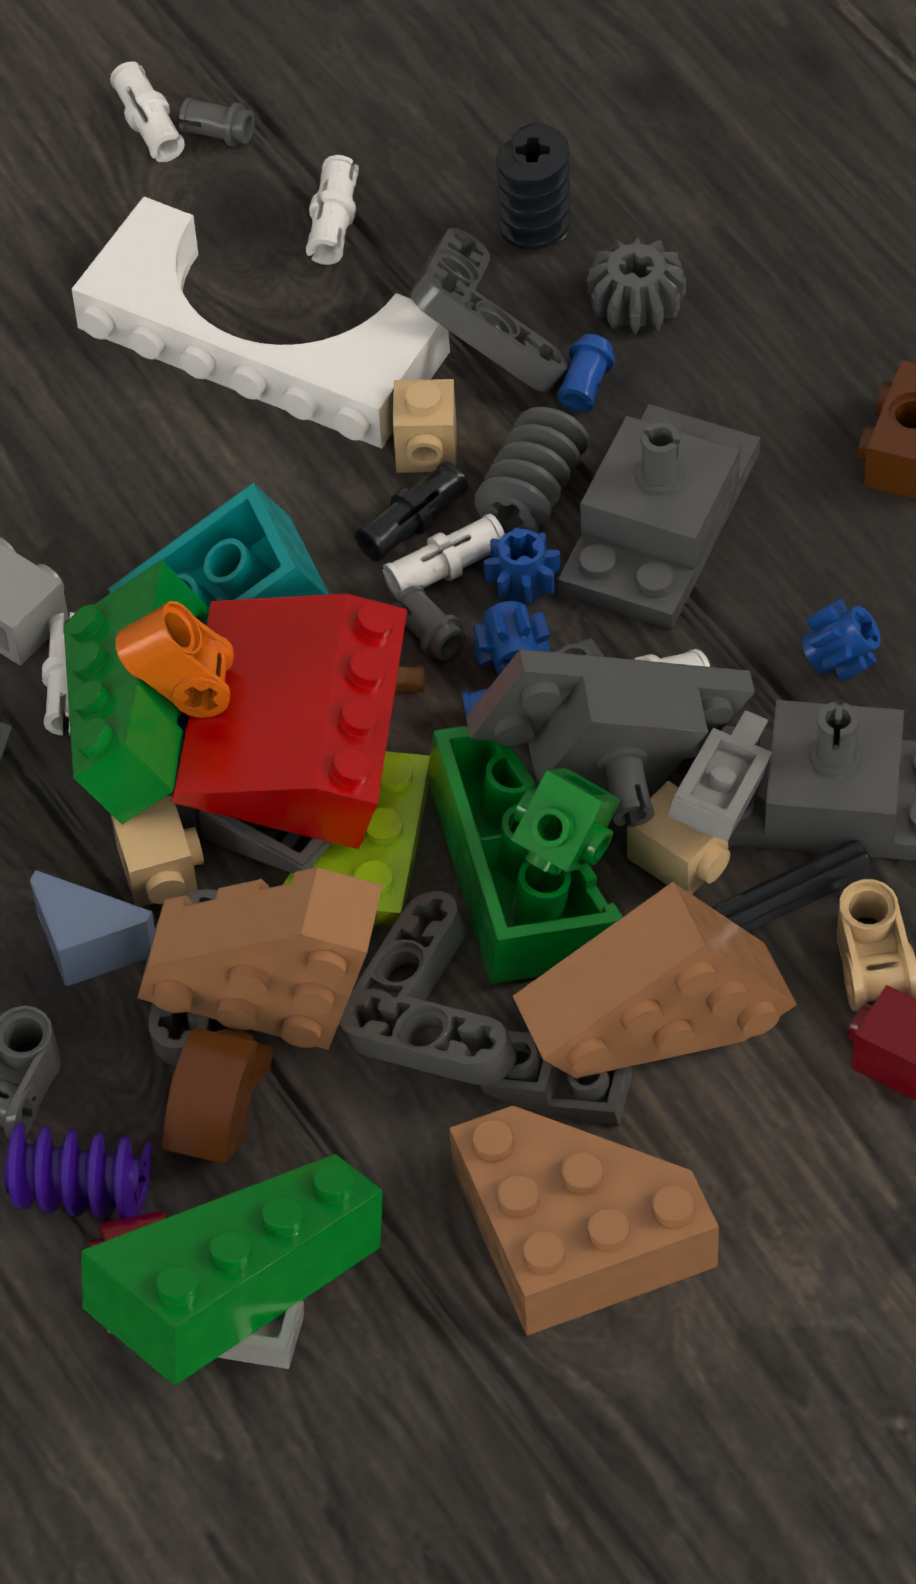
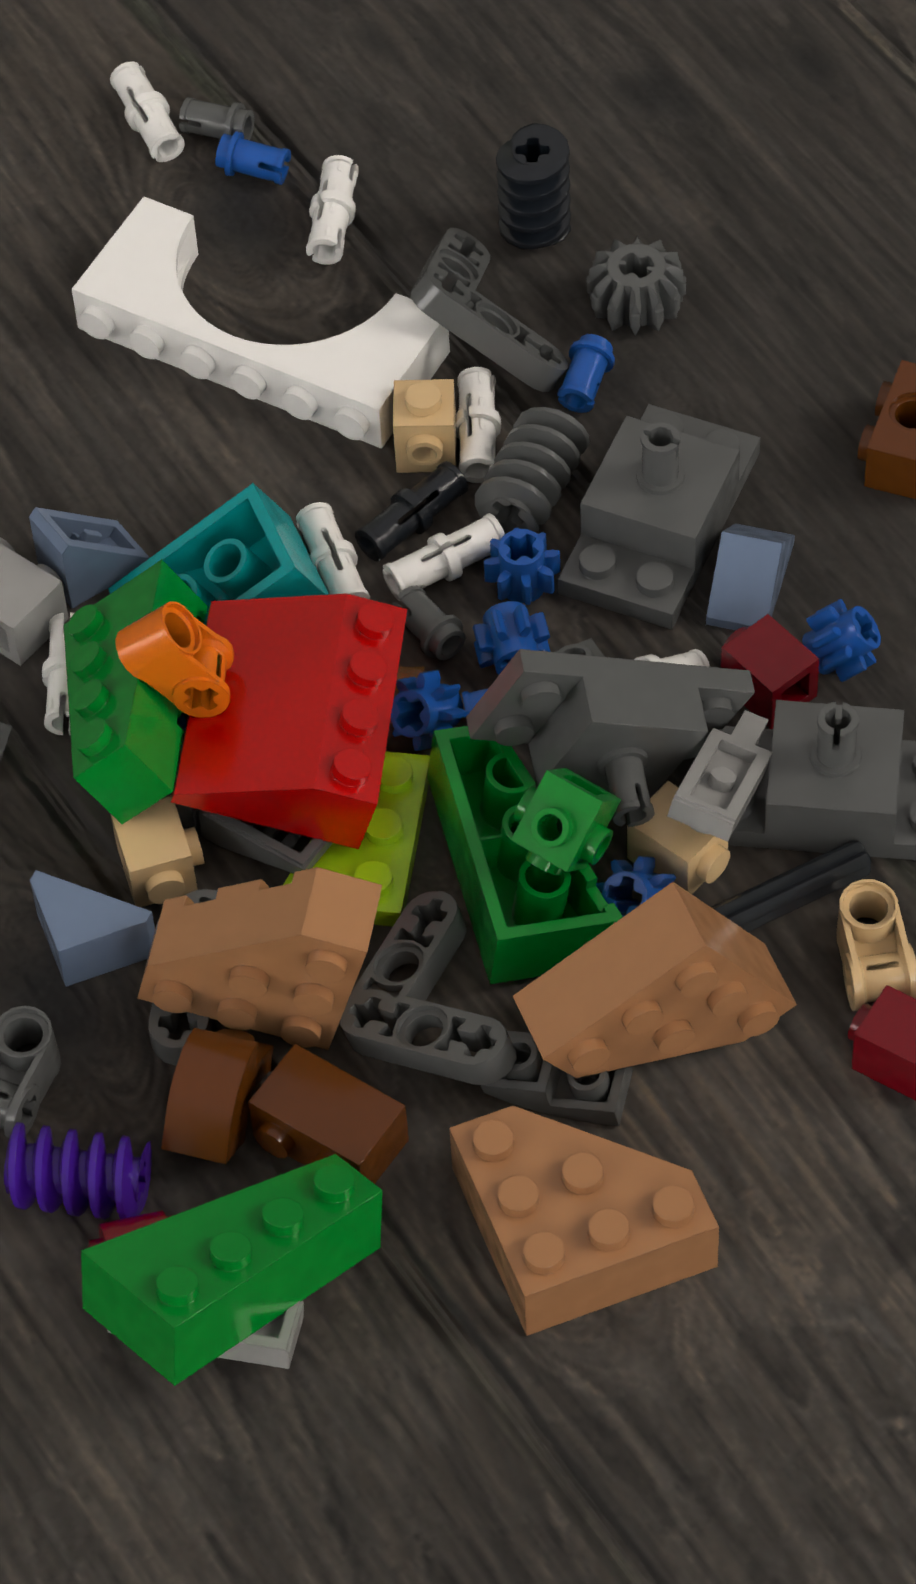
(84, 551): none -> sand blue slope
(252, 158): none -> blue pin
(320, 1111): none -> reddish brown brick
(329, 552): none -> white pin
(425, 707): none -> blue gear
(477, 422): none -> white pin
(642, 878): none -> blue gear
(747, 575): none -> sand blue slope
(777, 664): none -> dark red brick

